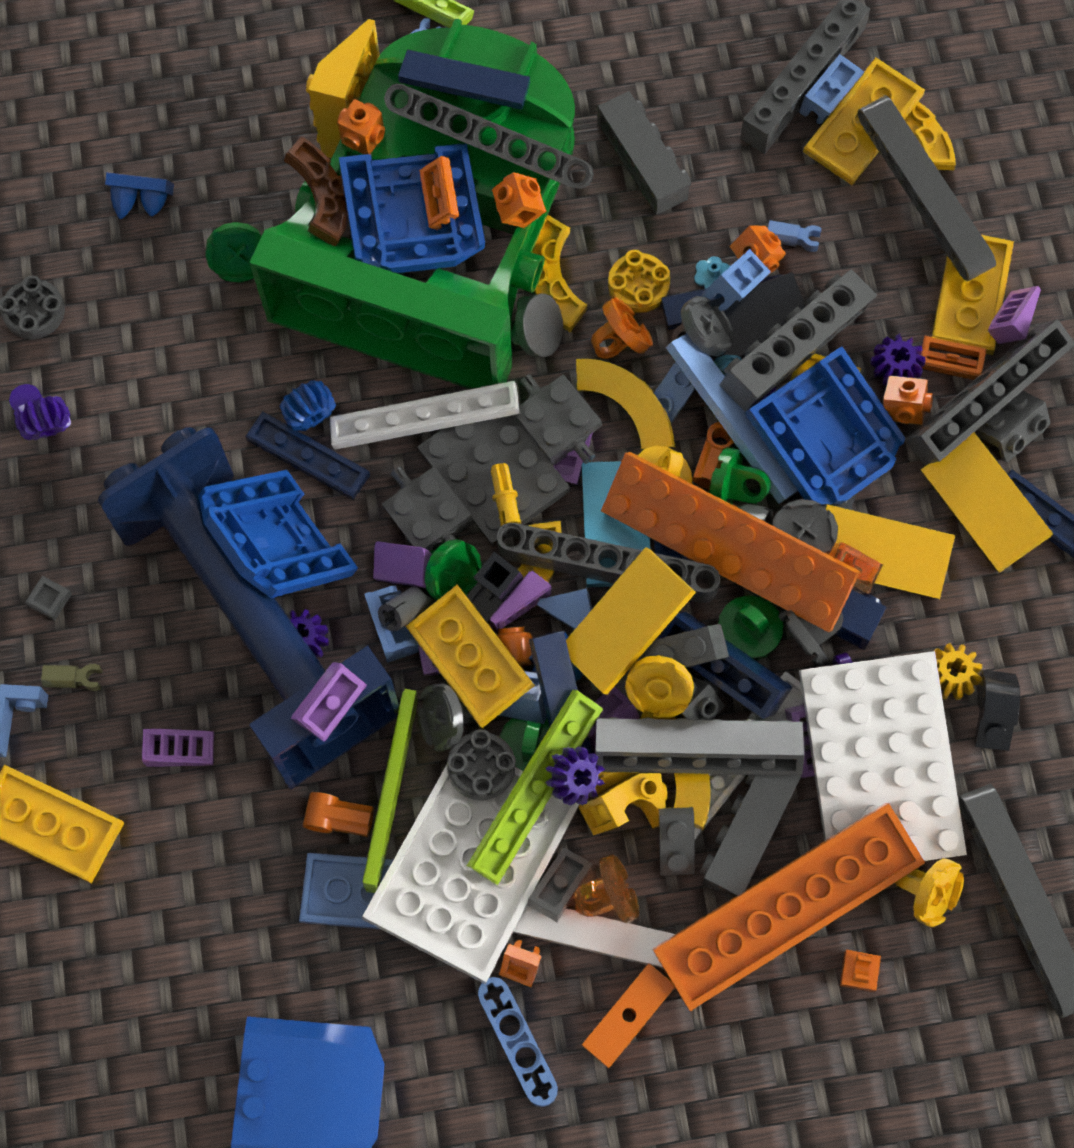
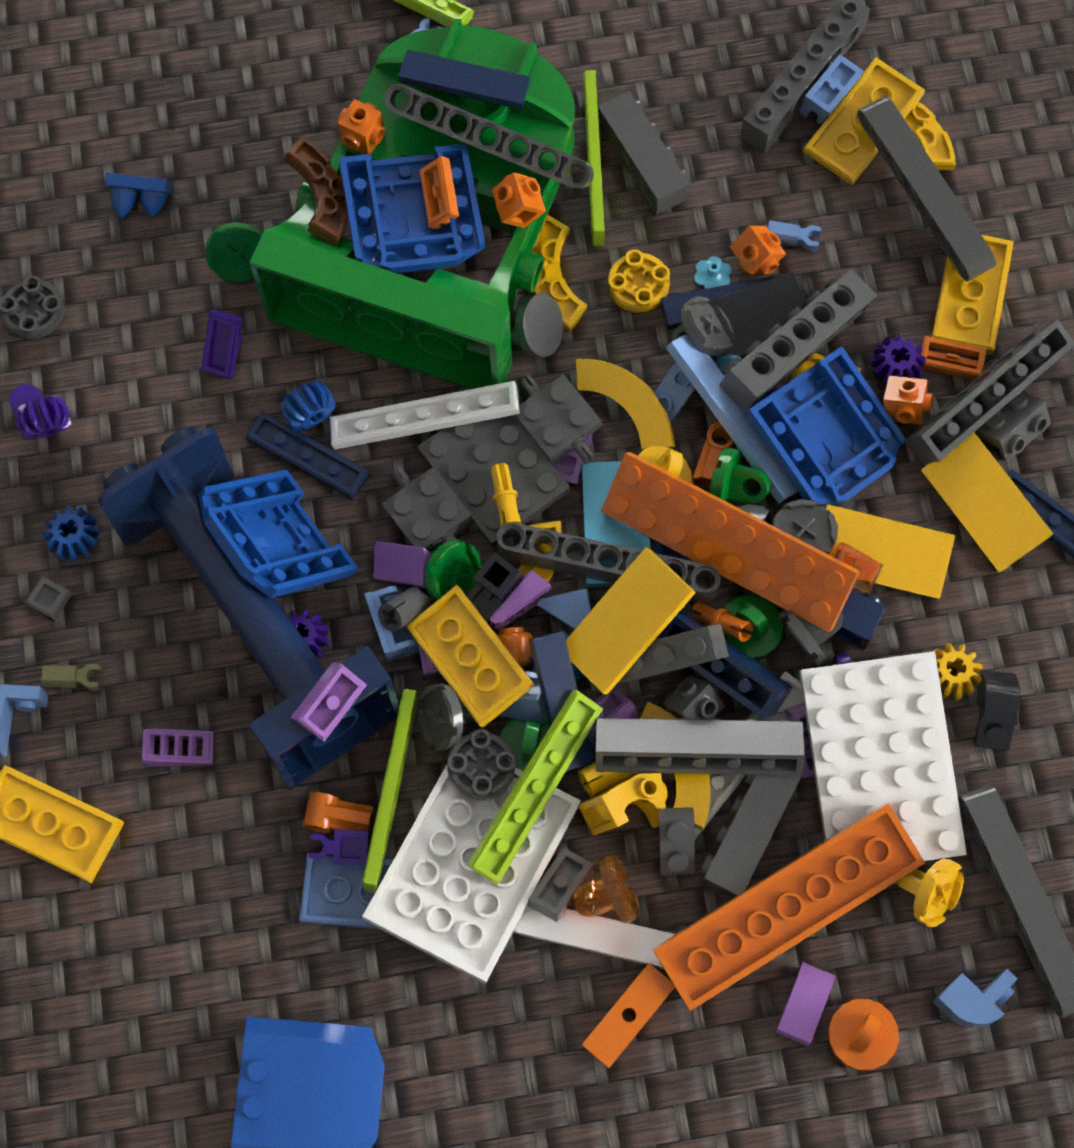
(75, 542): none -> blue gear
(221, 344): none -> dark purple tile
(341, 80): yellow slope -> none
(347, 847): none -> dark purple plate
(520, 964): orange tile -> none
(520, 1040): medium blue beam -> none
(563, 775): dark purple gear -> none
(594, 157): none -> lime tile
(621, 328): orange tile -> none
(659, 686): yellow tile -> none
(730, 624): none -> orange pin
(738, 280): medium blue hinge -> none
(805, 1004): none -> medium lavender slope
(860, 970): orange tile -> none
(863, 1034): none -> orange tile
(970, 1006): none -> medium blue brick
(1013, 321): medium lavender slope -> none

